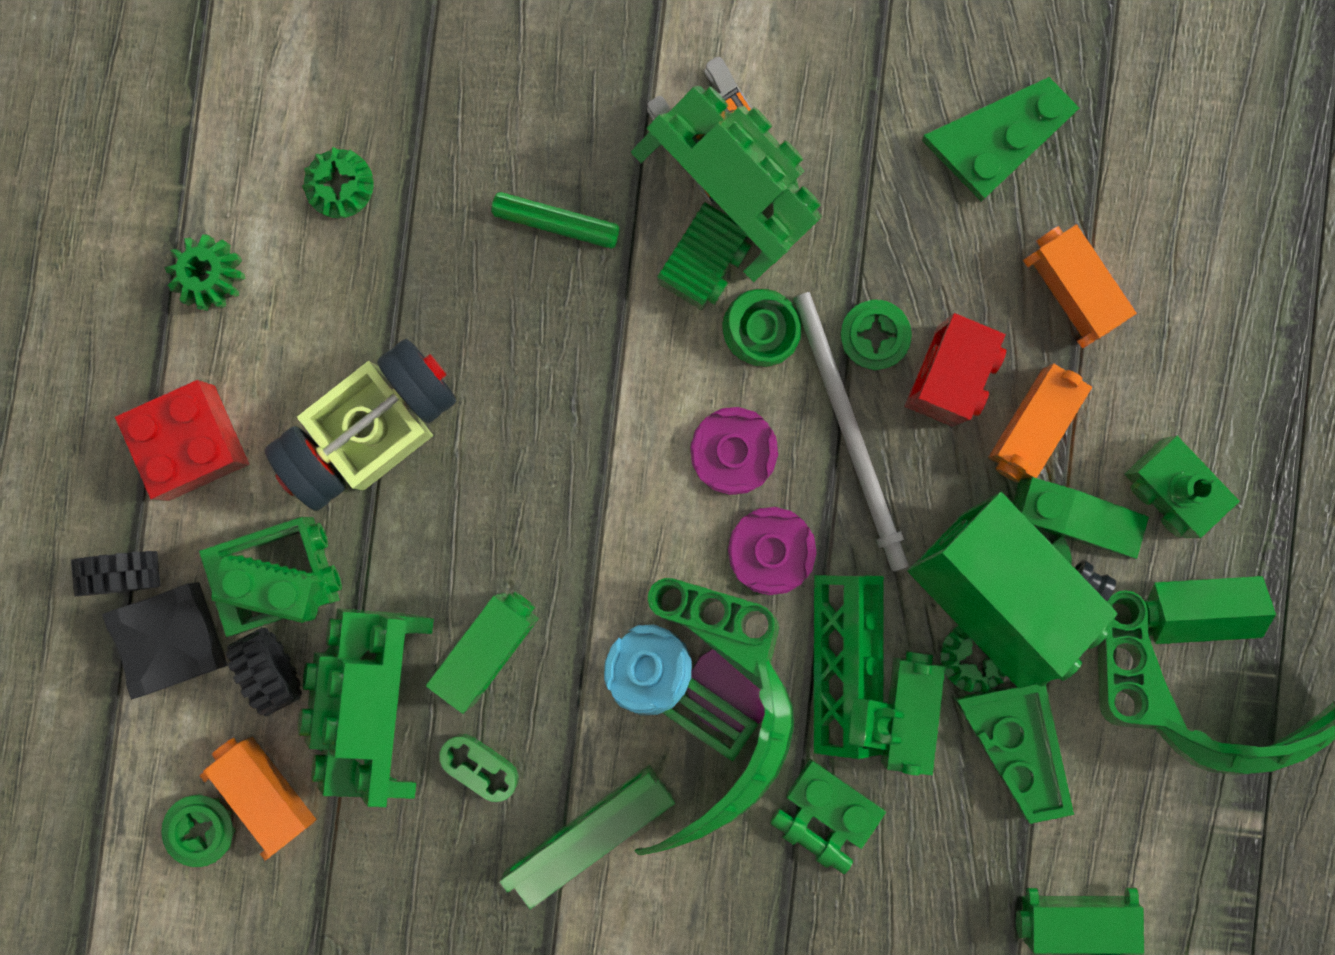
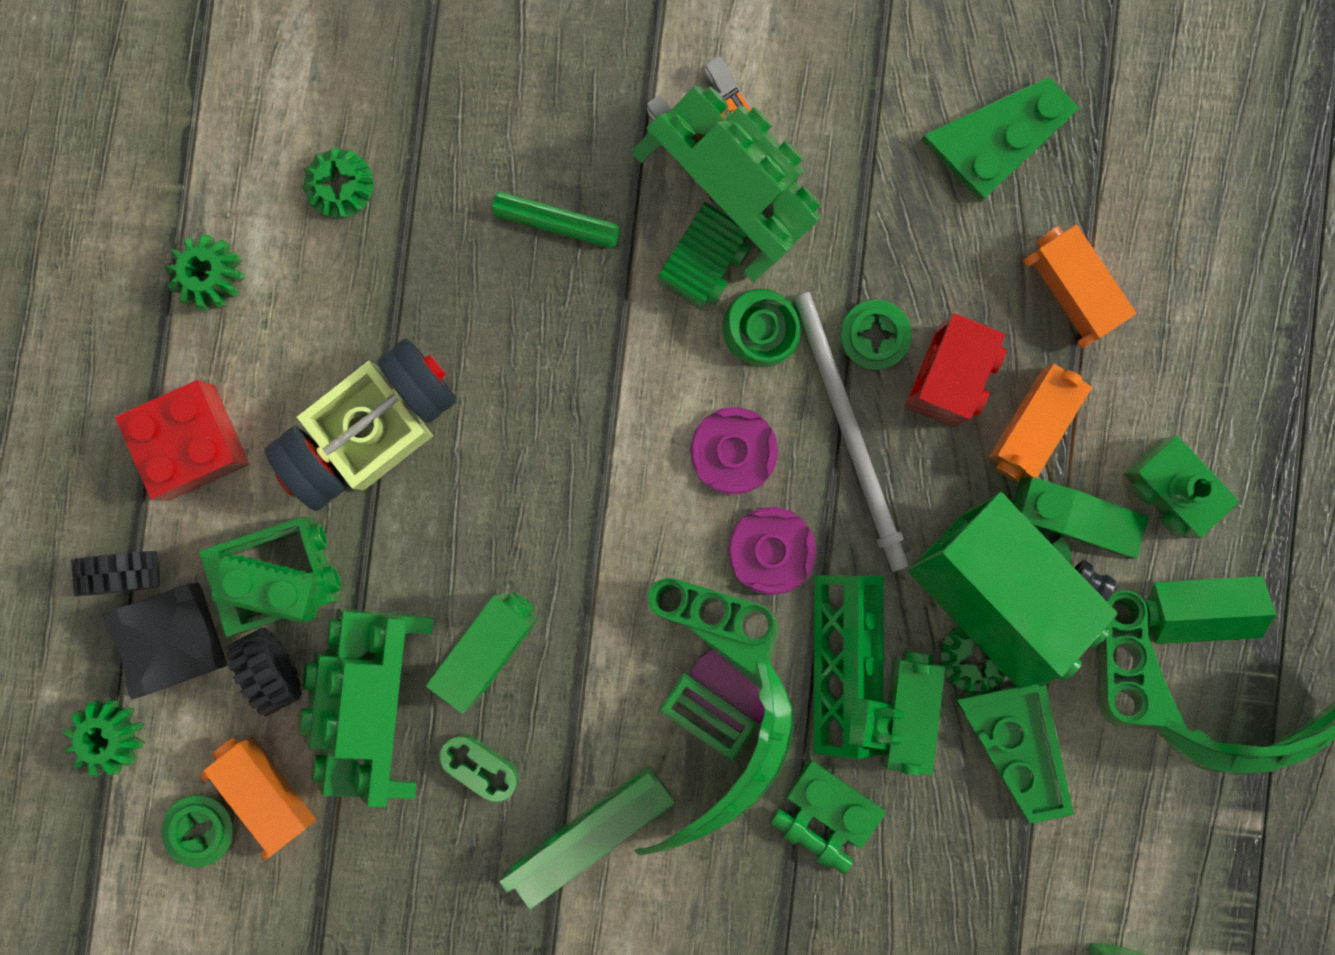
(92, 748): none -> green gear
(648, 670): medium azure tile -> none
(1082, 923): green brick -> none

